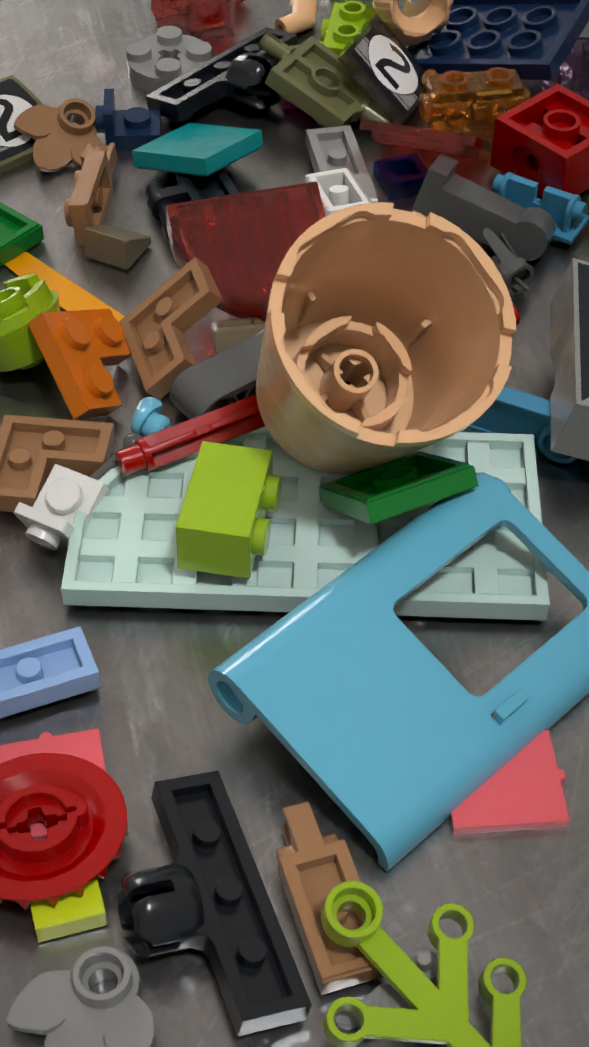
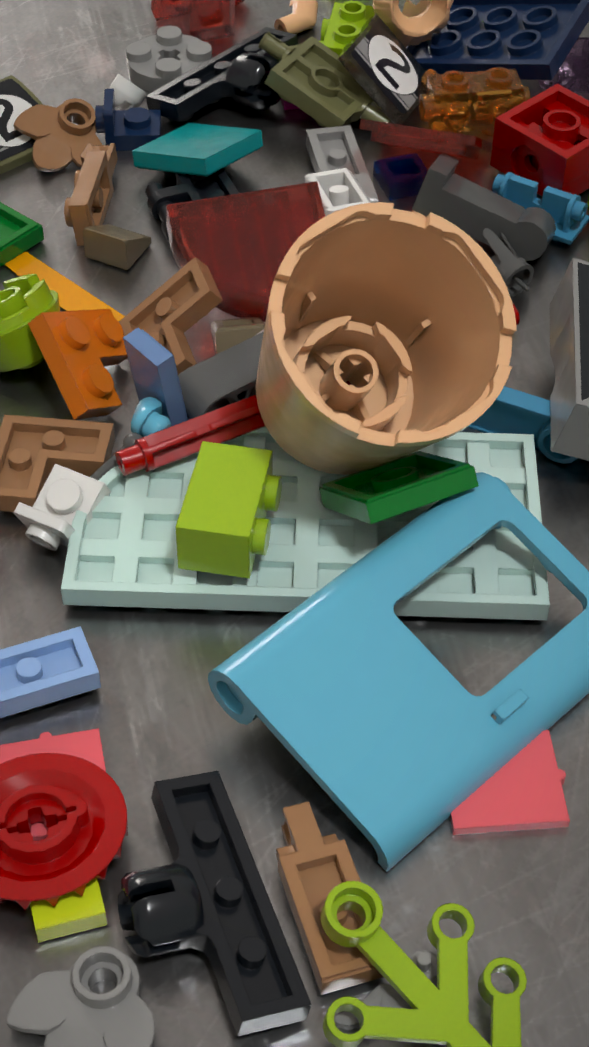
(126, 93): none -> white hinge
(155, 374): none -> medium blue tile

